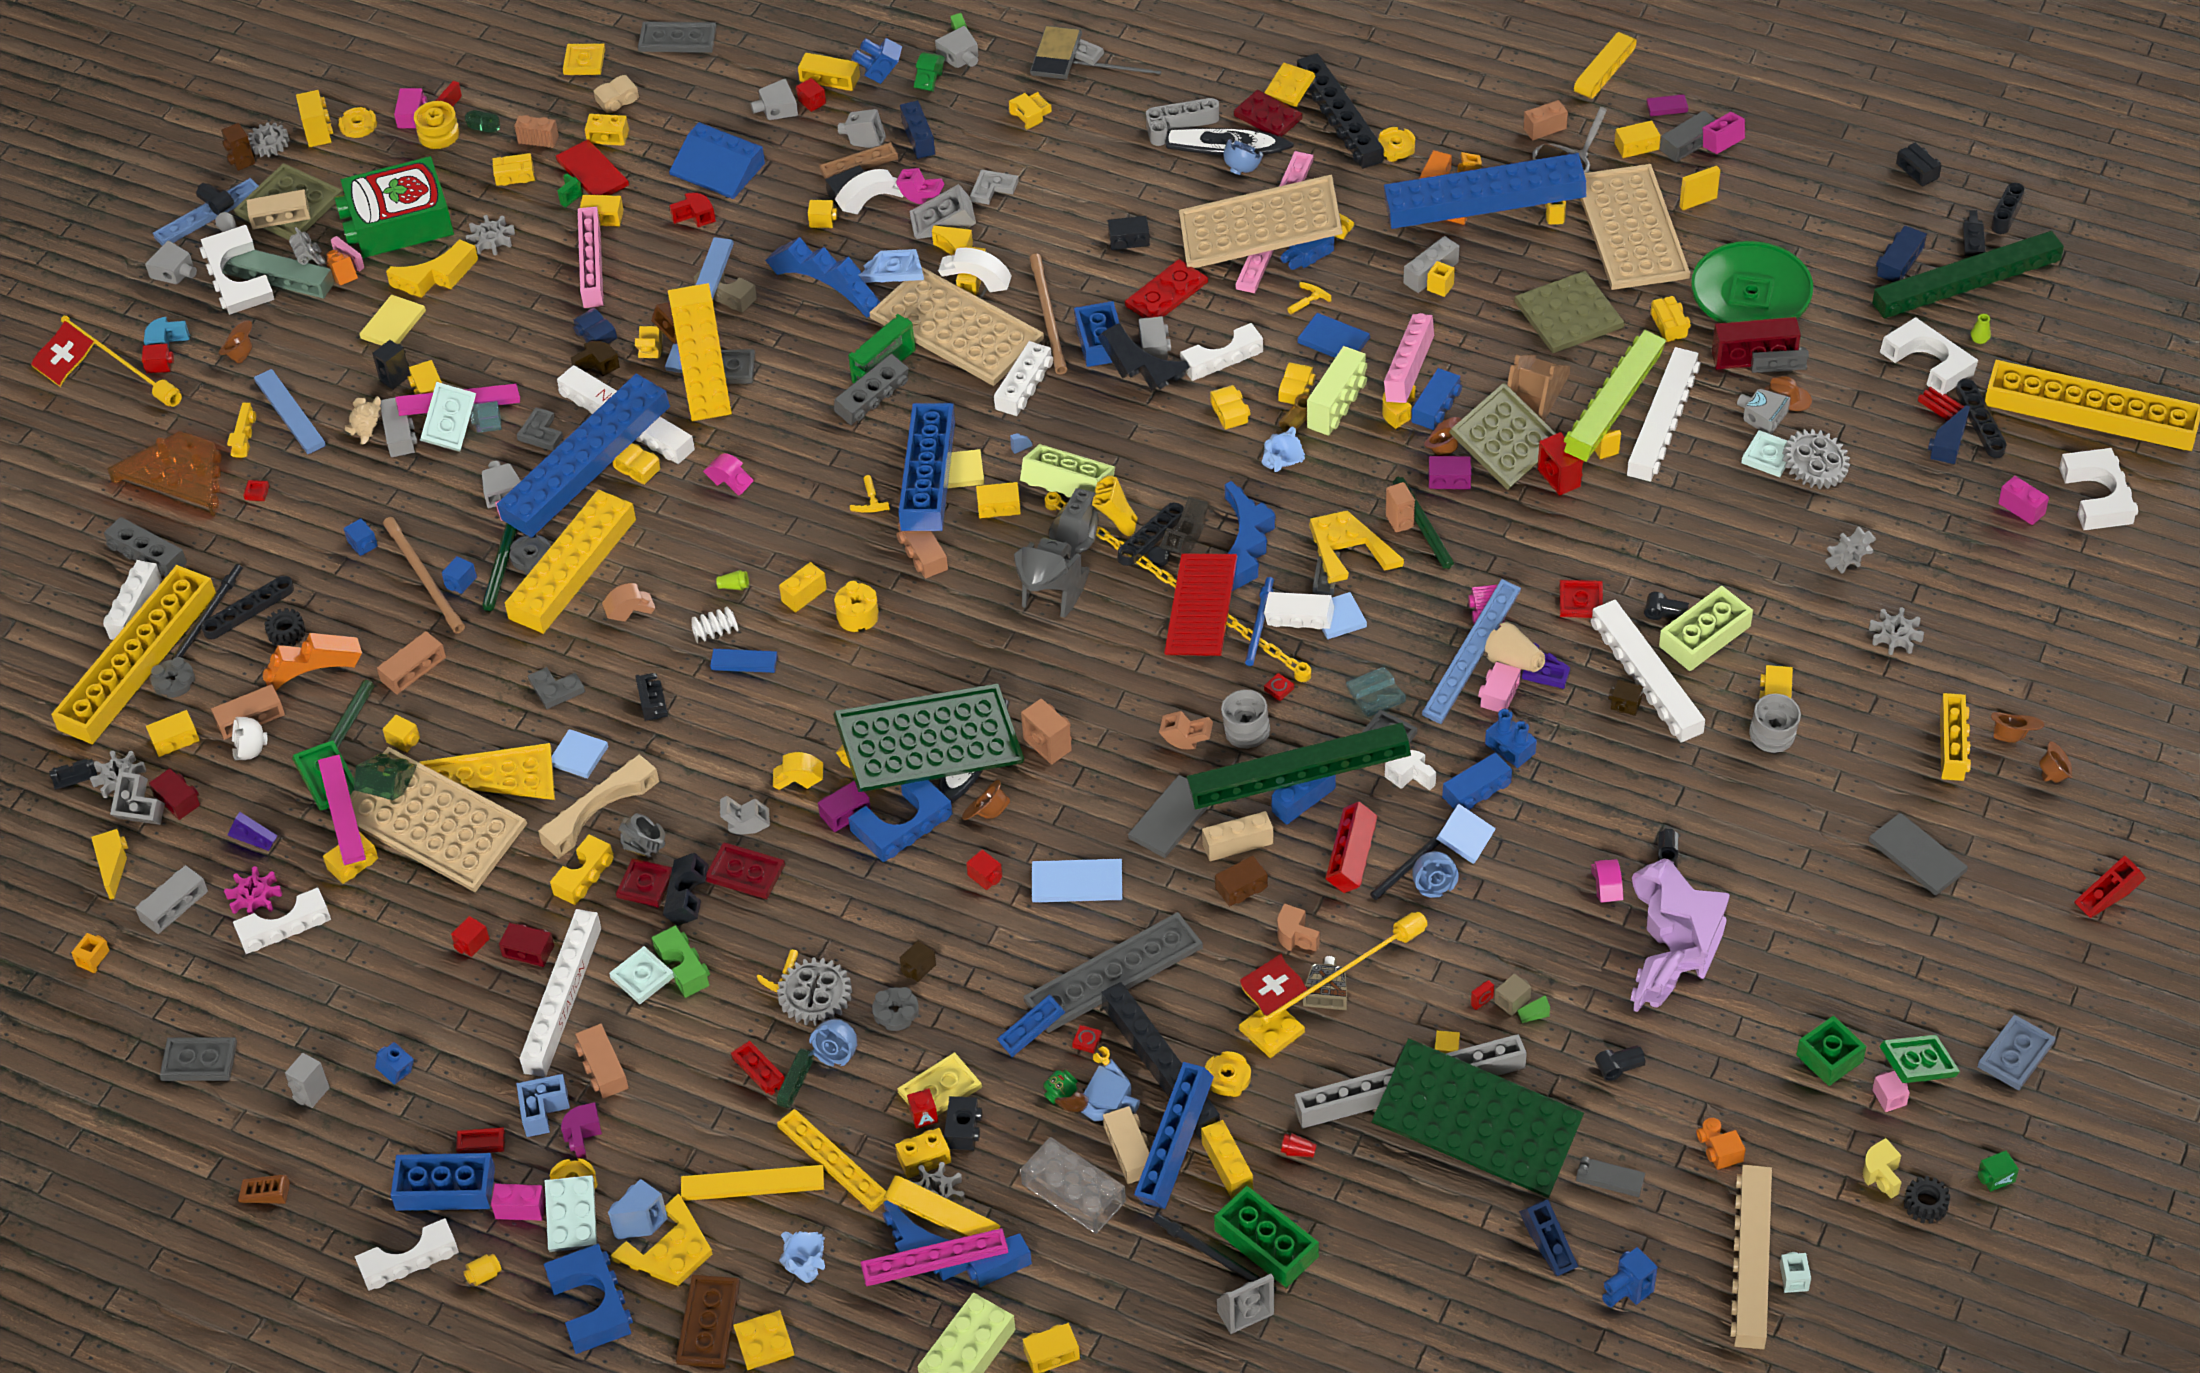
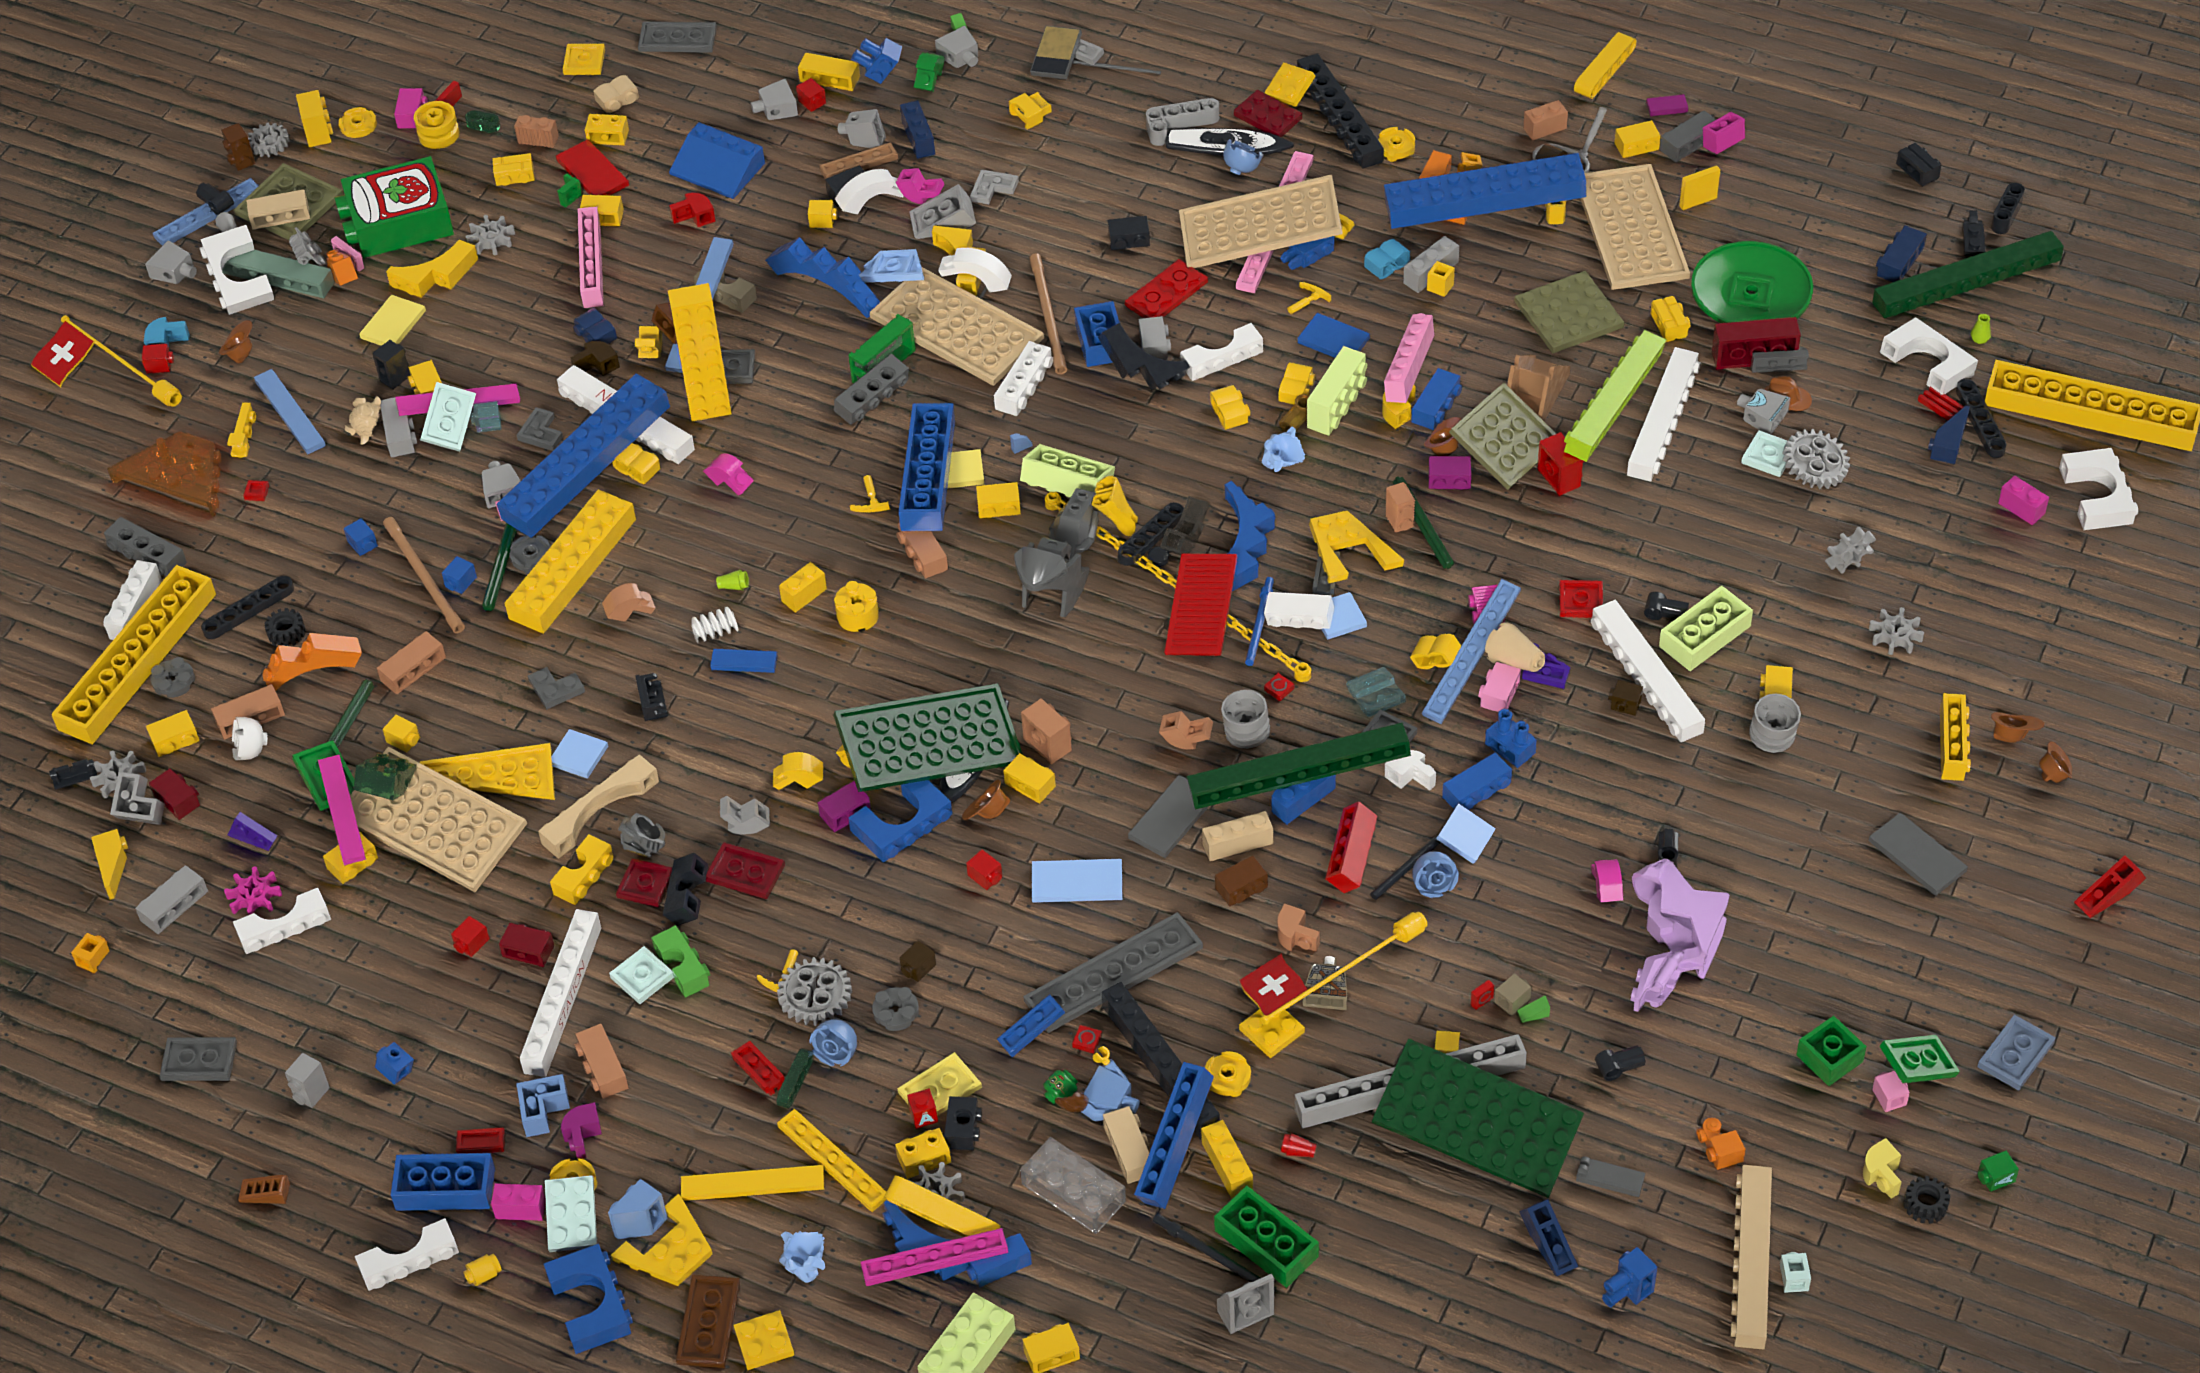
(227, 583): black bar -> none
(1029, 778): none -> yellow brick
(1386, 258): none -> dark azure brick
(1435, 651): none -> yellow brick
(1609, 445): yellow slope -> none

